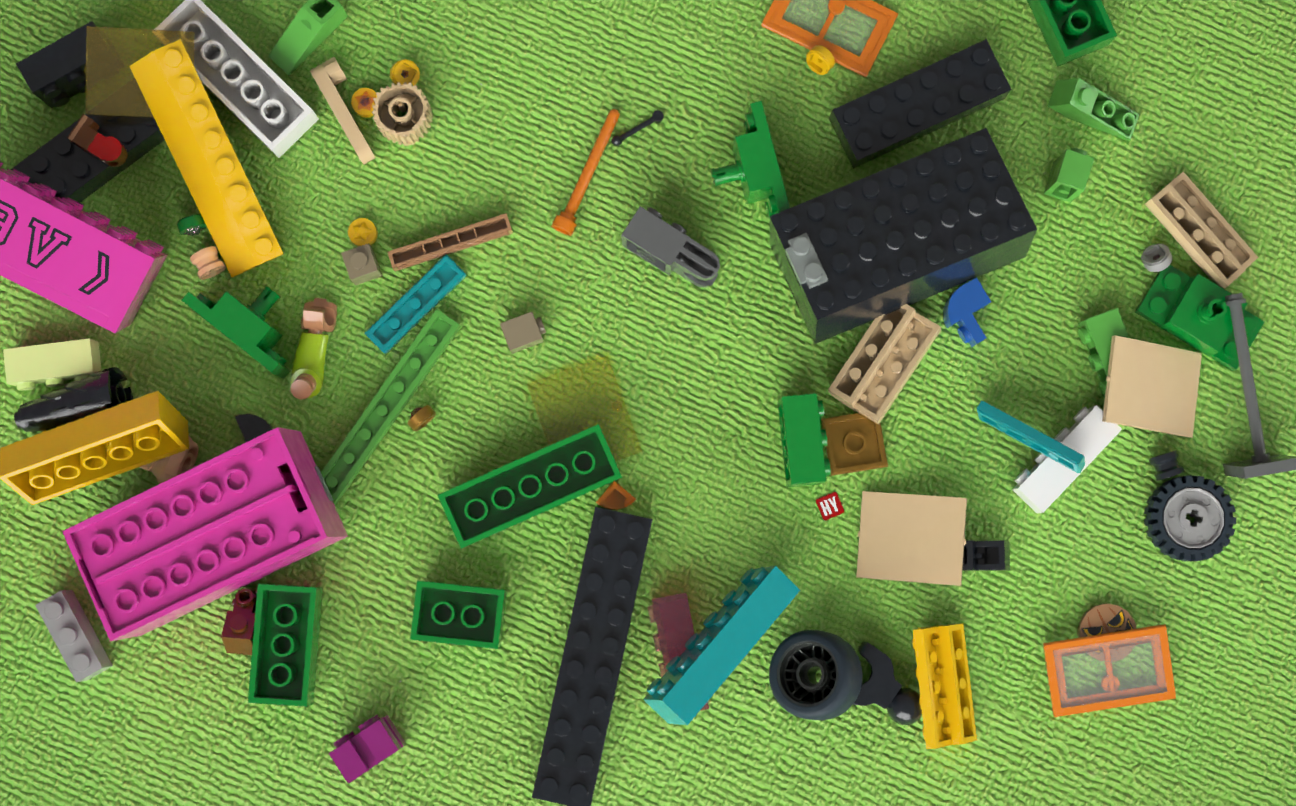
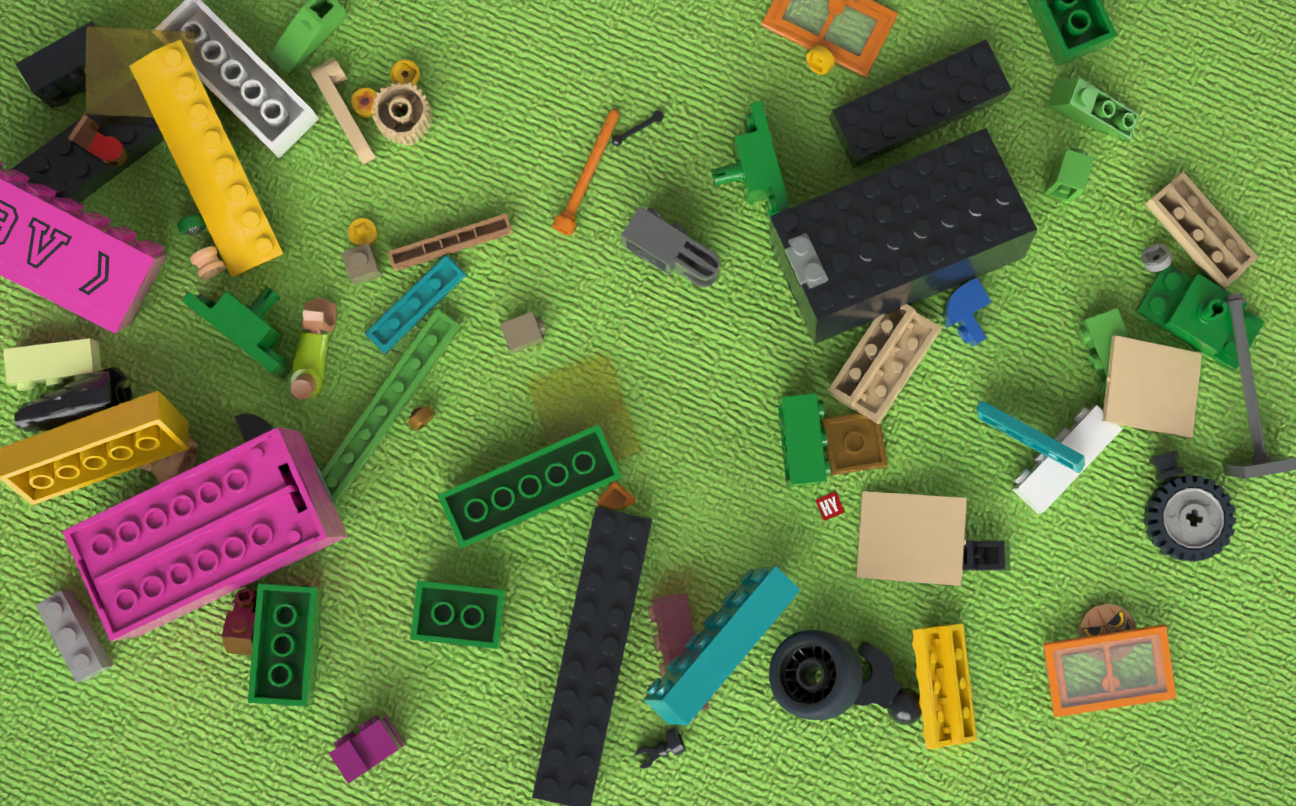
(674, 743): none -> black piece

